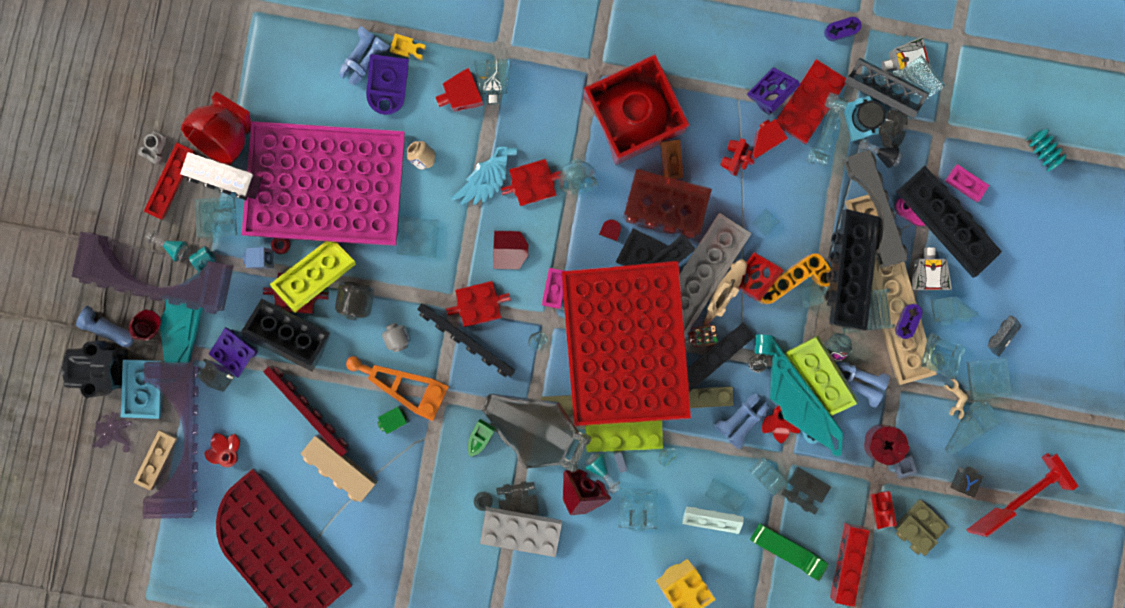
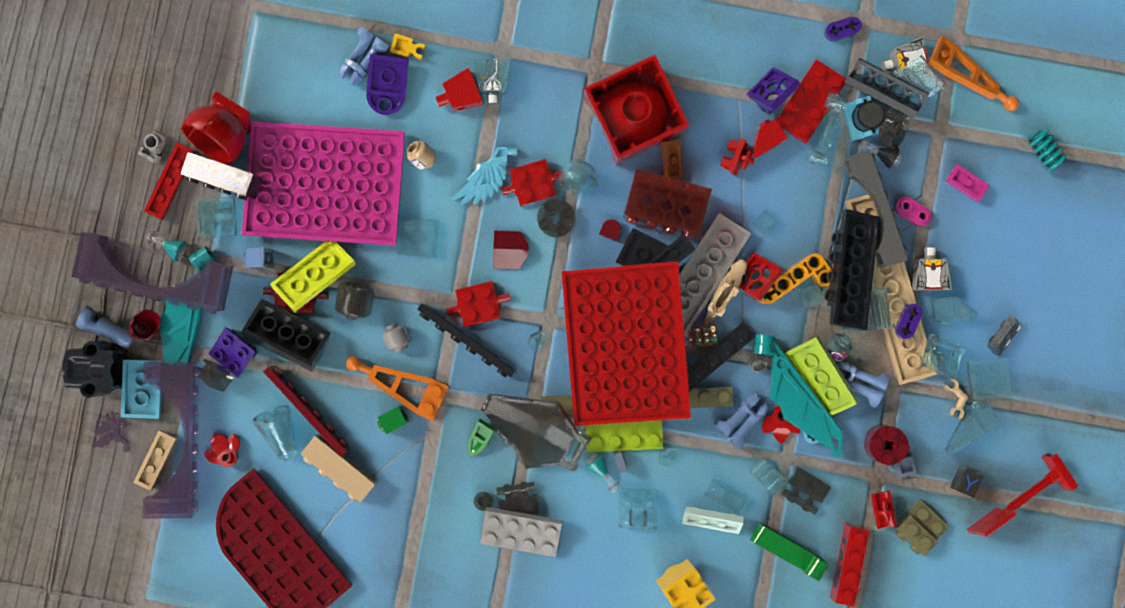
(274, 245): dark red plate -> none
(278, 431): none -> clear light blue cone
(550, 209): none -> clear smoke plate
(553, 289): dark pink plate -> none
(582, 493): dark red slope -> none
(941, 61): none -> orange plate
(949, 221): black plate -> none

